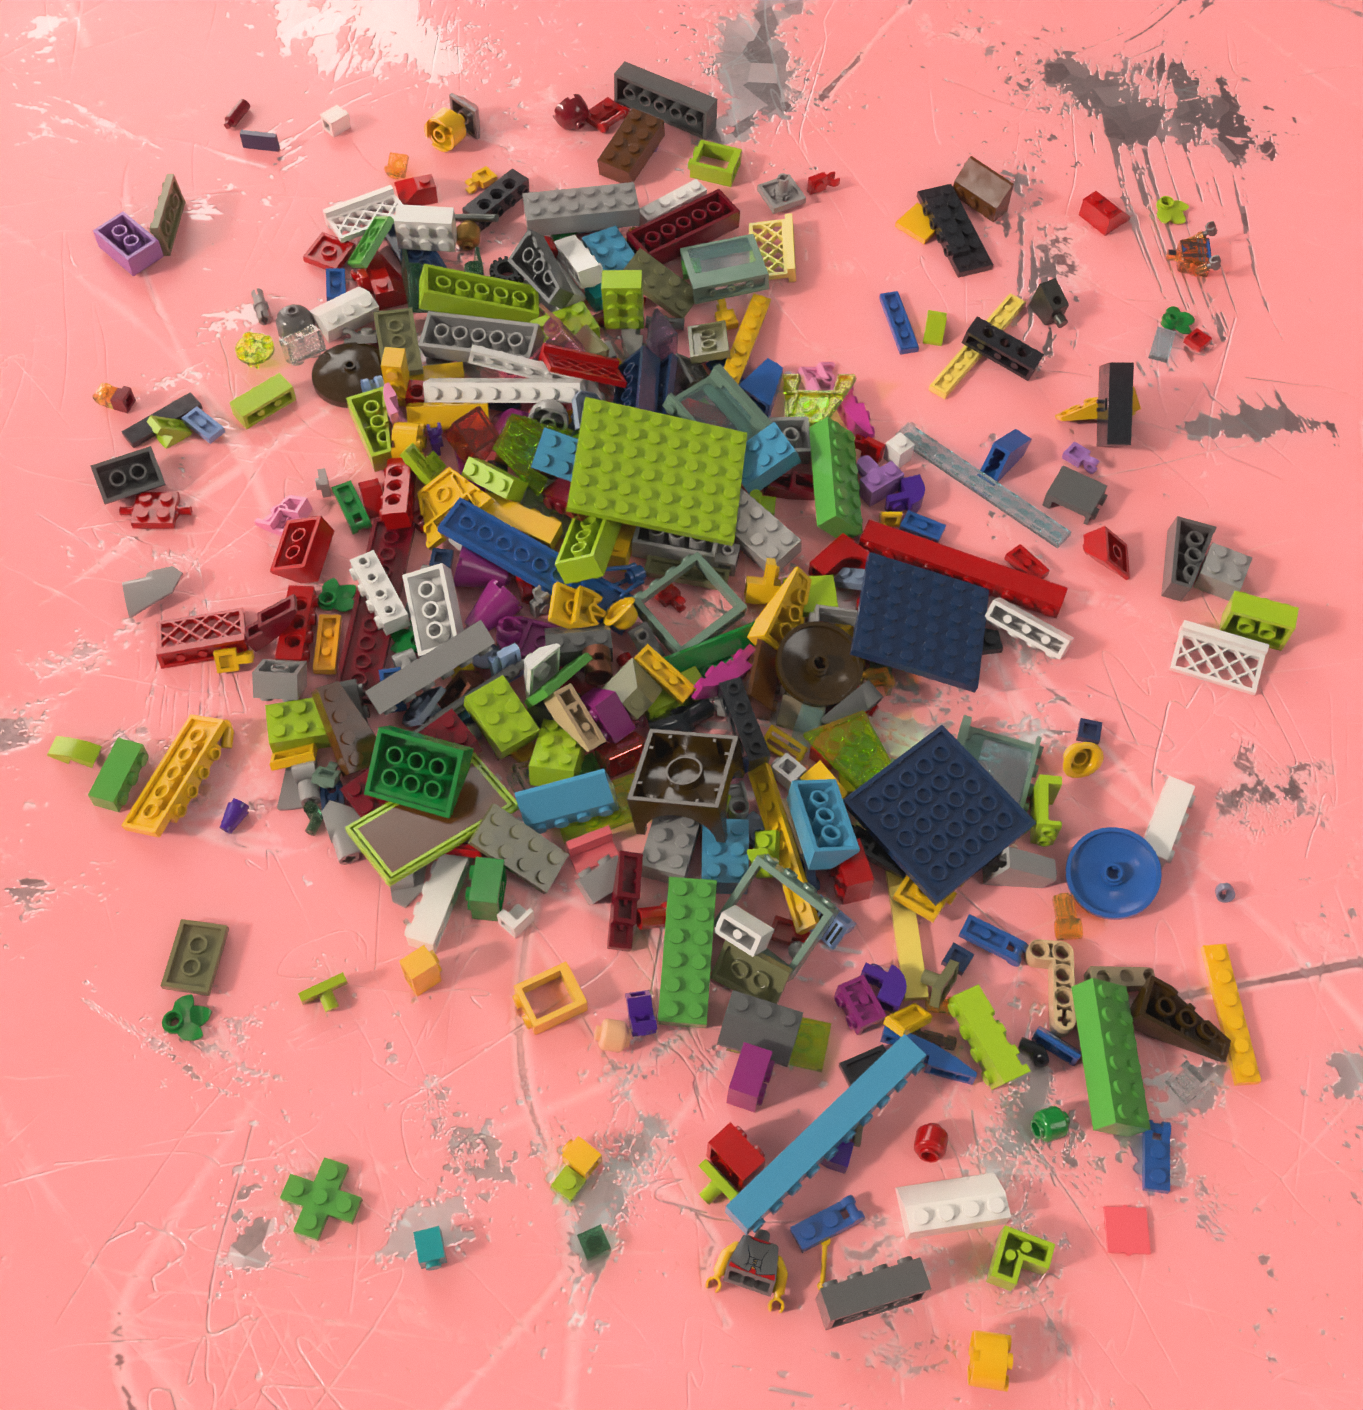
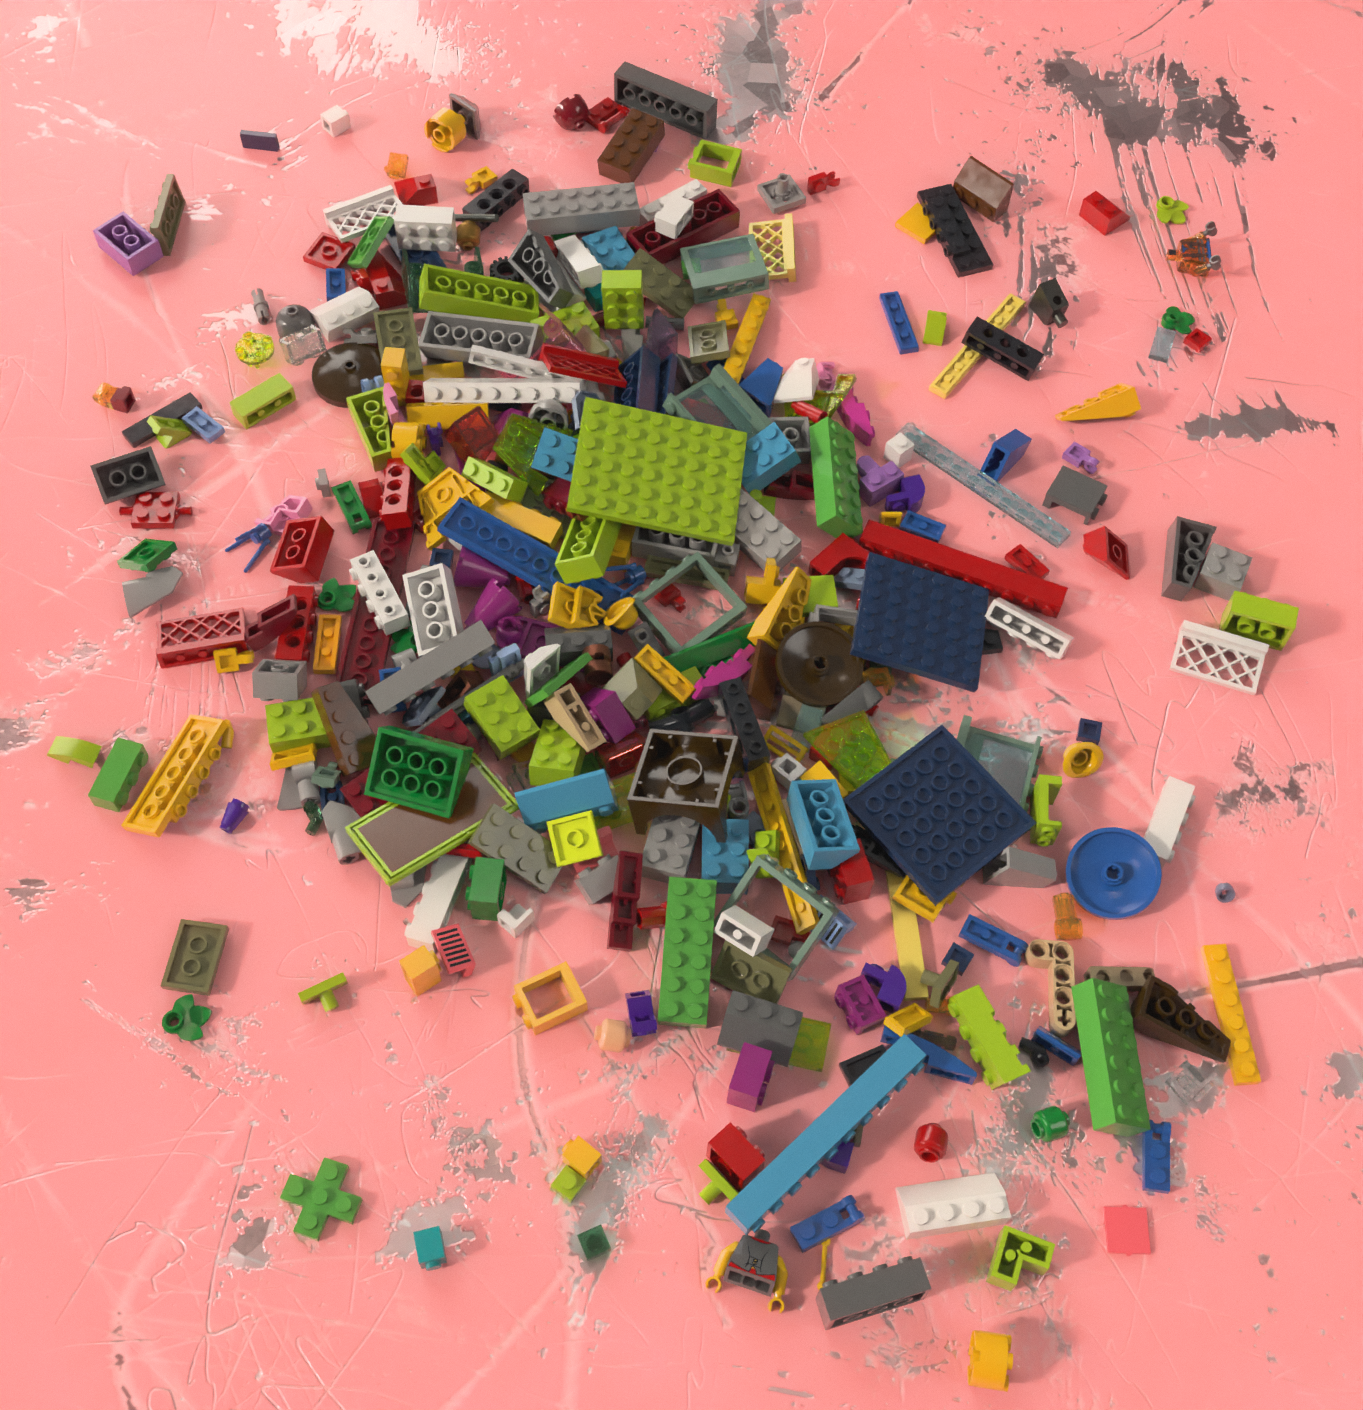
(147, 555): none -> green plate
(236, 113): dark red cylinder -> none
(258, 534): none -> blue plant
(454, 950): none -> coral panel
(574, 838): none -> neon yellow plate
(674, 216): none -> white brick
(798, 382): none -> white slope
(807, 410): none -> red cylinder
(869, 447): red plate -> none
(1115, 404): black brick -> none

